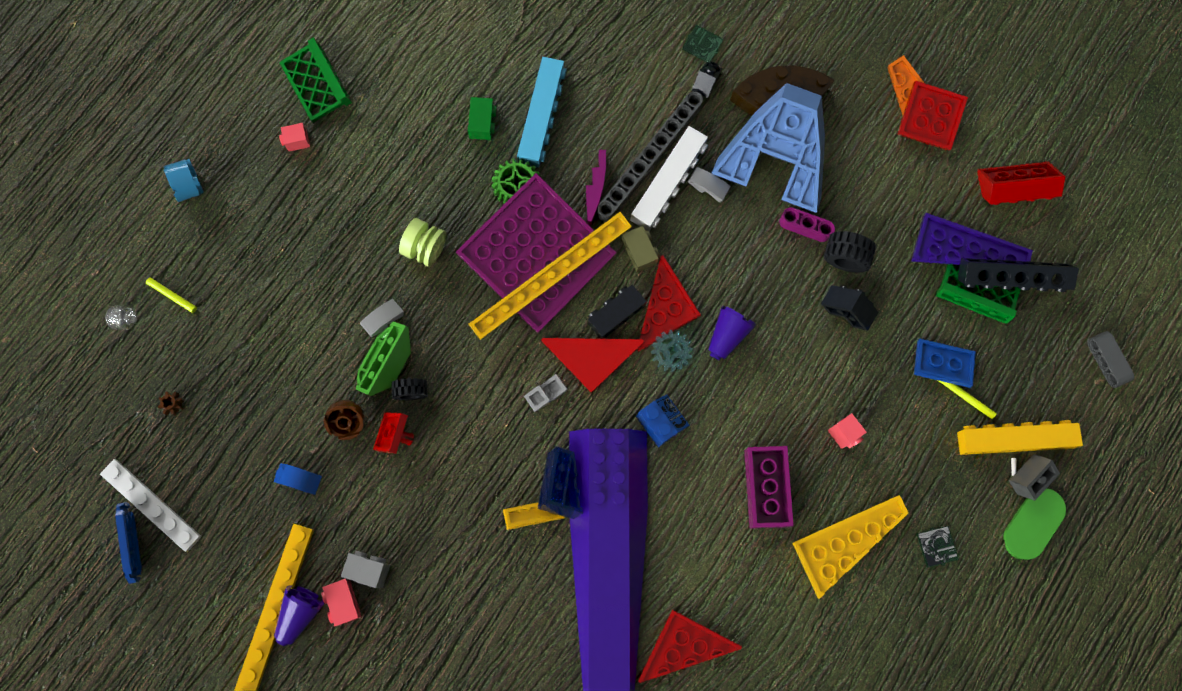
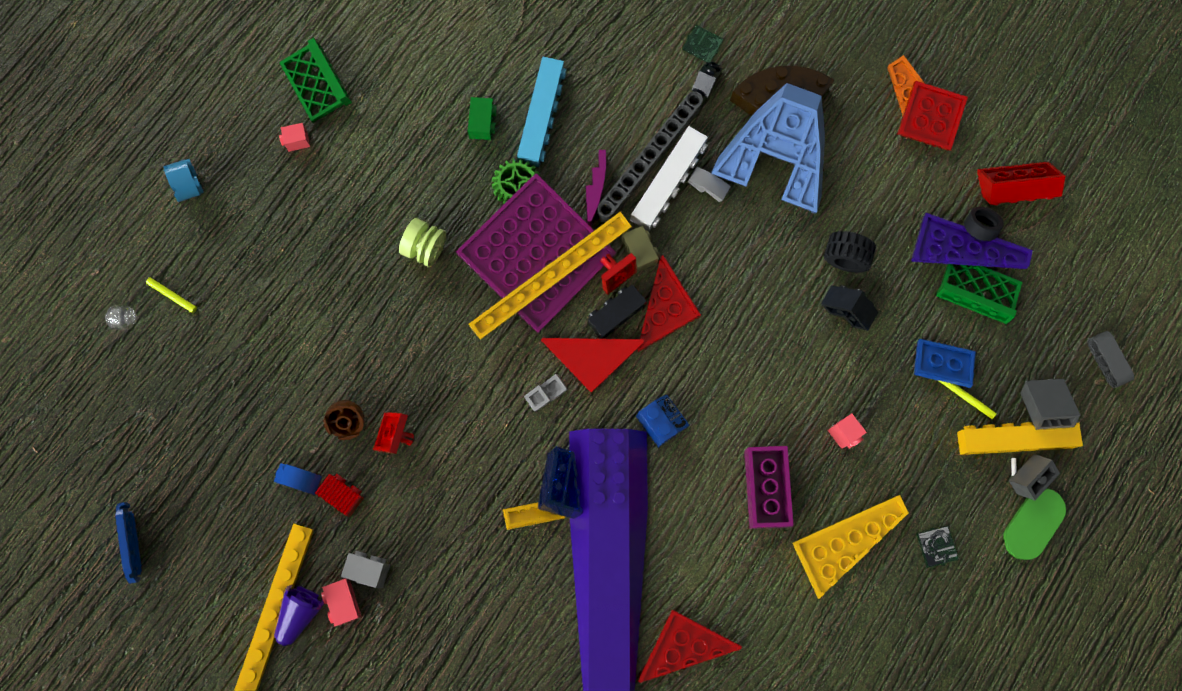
(150, 505): white plate -> none
(165, 400): reddish brown gear -> none
(339, 495): none -> red brick
(381, 317): light grey slope -> none
(384, 360): bright green wedge -> none
(409, 389): black tyre -> none
(617, 272): none -> red tile
(680, 353): clear light blue gear -> none
(729, 332): dark purple cone -> none
(815, 222): magenta beam -> none
(980, 231): none -> black tyre
(1050, 404): none -> dark grey brick
(1065, 274): black brick -> none

